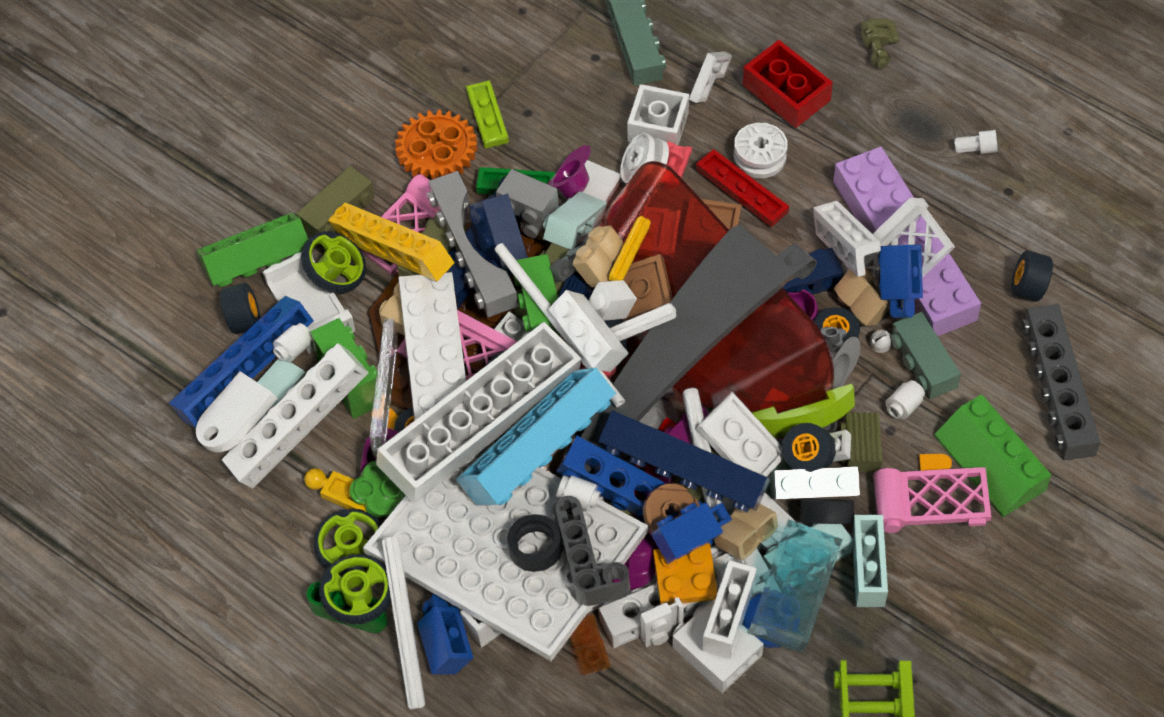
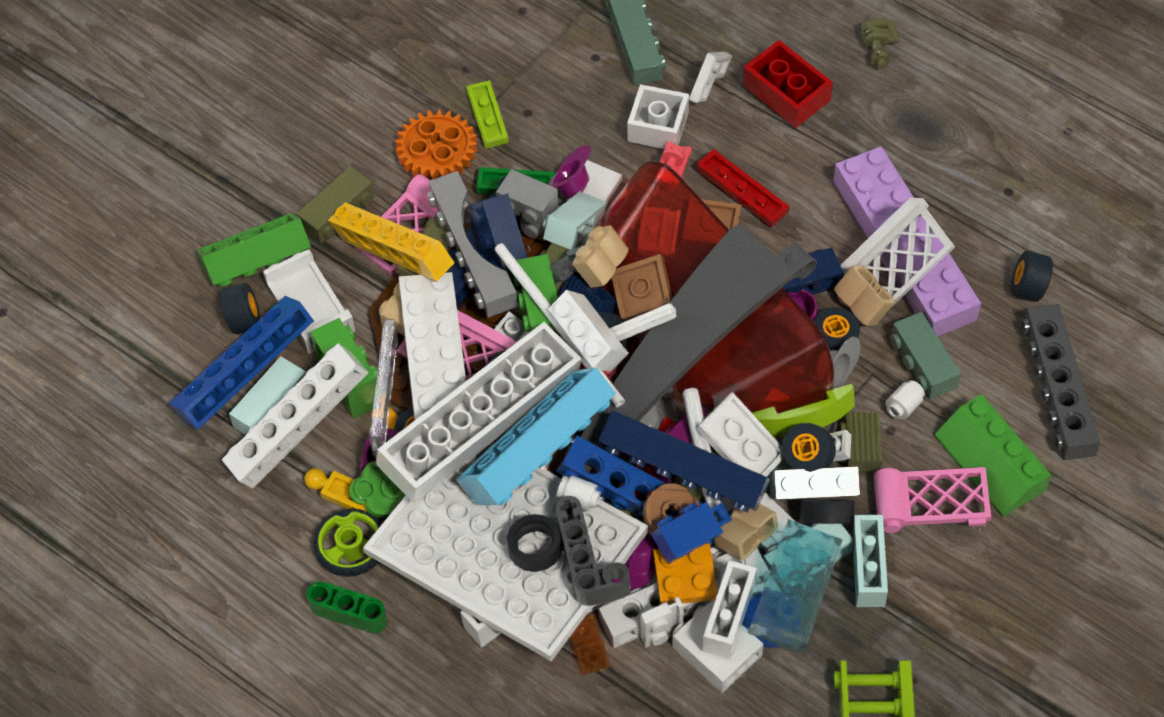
(233, 413): white tile -> none
(292, 342): white brick -> none
(334, 262): lime wheel -> none
(359, 600): lime wheel -> none
(403, 622): white axle -> none
(444, 637): blue brick -> none
(612, 300): white brick -> none
(629, 249): yellow axle -> none
(642, 150): white wheel -> none
(760, 150): white wheel -> none
(833, 337): dark grey plate -> none
(845, 235): white fence -> none
(883, 343): white hinge -> none
(901, 278): blue brick -> none
(934, 462): light orange piece -> none
(985, 141): white piece -> none

